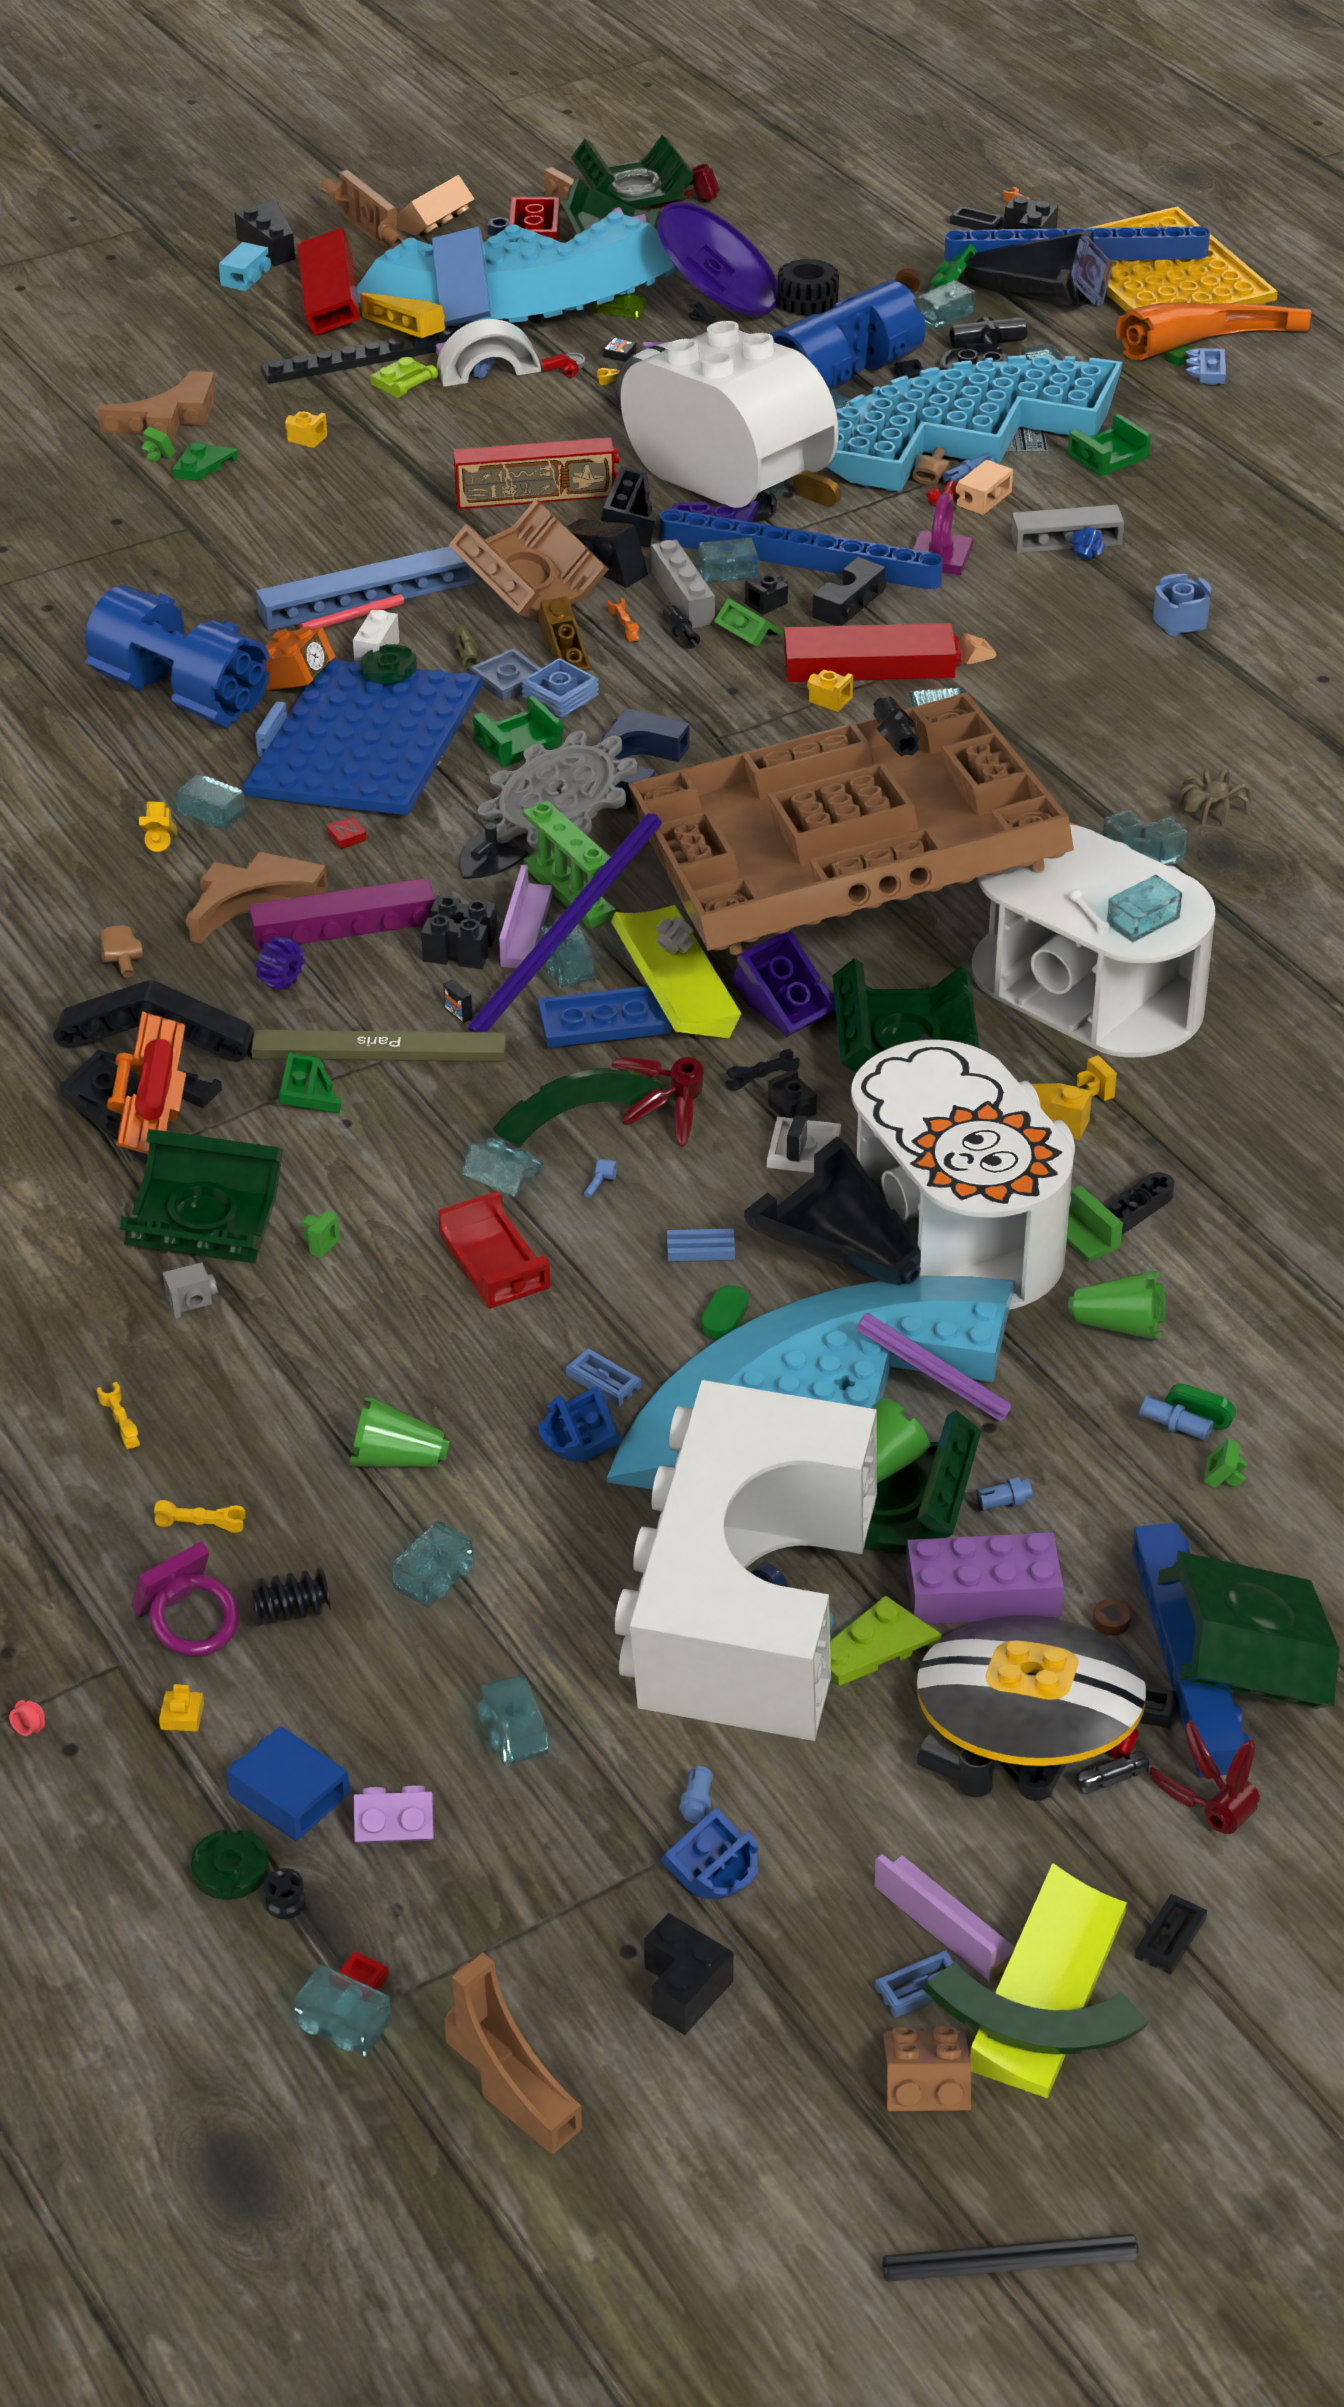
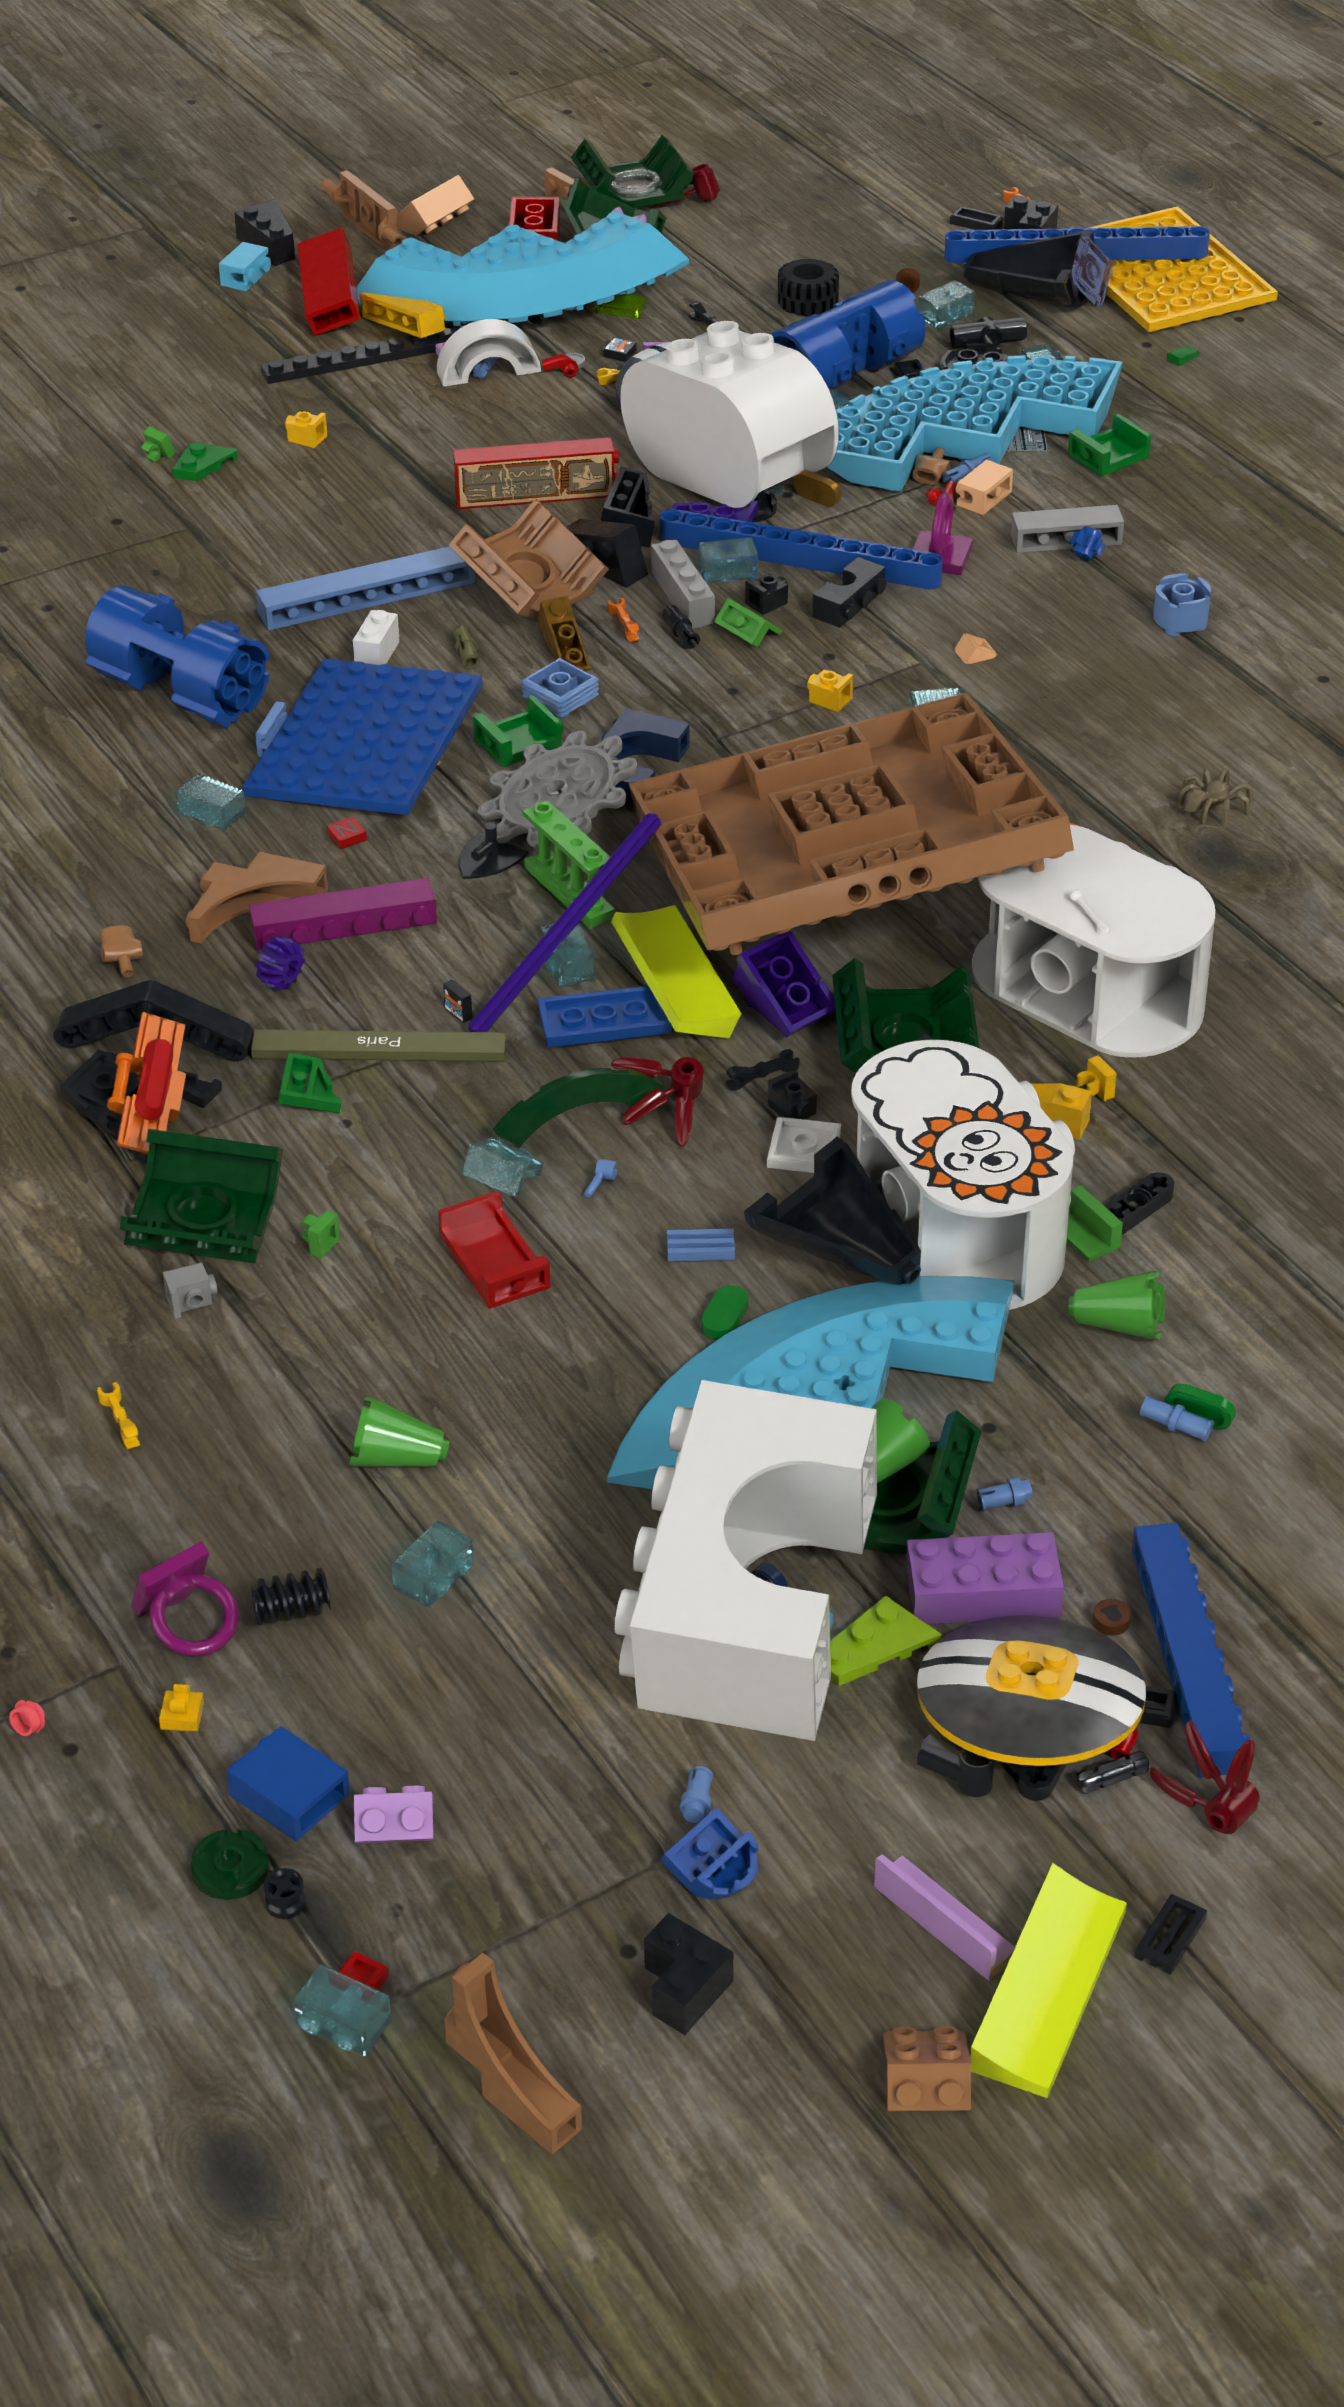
(157, 826): yellow hips -> none
(182, 405): medium nougat arch -> none
(227, 1518): yellow piece -> none
(297, 657): orange brick -> none
(355, 612): coral bar -> none
(389, 664): dark green tile -> none
(403, 376): lime plate -> none
(459, 932): black brick -> none
(461, 276): medium blue tile -> none
(497, 225): dark blue tile -> none
(504, 673): sand blue tile -> none
(513, 1720): clear light blue brick -> none
(523, 919): lavender panel -> none
(580, 1426): blue slope -> none
(591, 1377): medium blue tile -> none
(674, 935): light grey gear -> none
(717, 259): dark purple dish -> none
(796, 1138): black tile -> none
(872, 651): brick -> none
(896, 726): black piece -> none
(910, 1996): medium blue tile -> none
(933, 1366): medium lavender axle -> none
(953, 268): green wing -> none
(1009, 2257): black axle -> none
(1032, 2027): dark green tile -> none
(1144, 908): clear light blue brick -> none
(1159, 840): clear light blue brick -> none
(1172, 325): orange brick -> none
(1207, 365): medium blue plate -> none
(1225, 1465): bright green tile -> none
(1256, 1632): dark green panel -> none

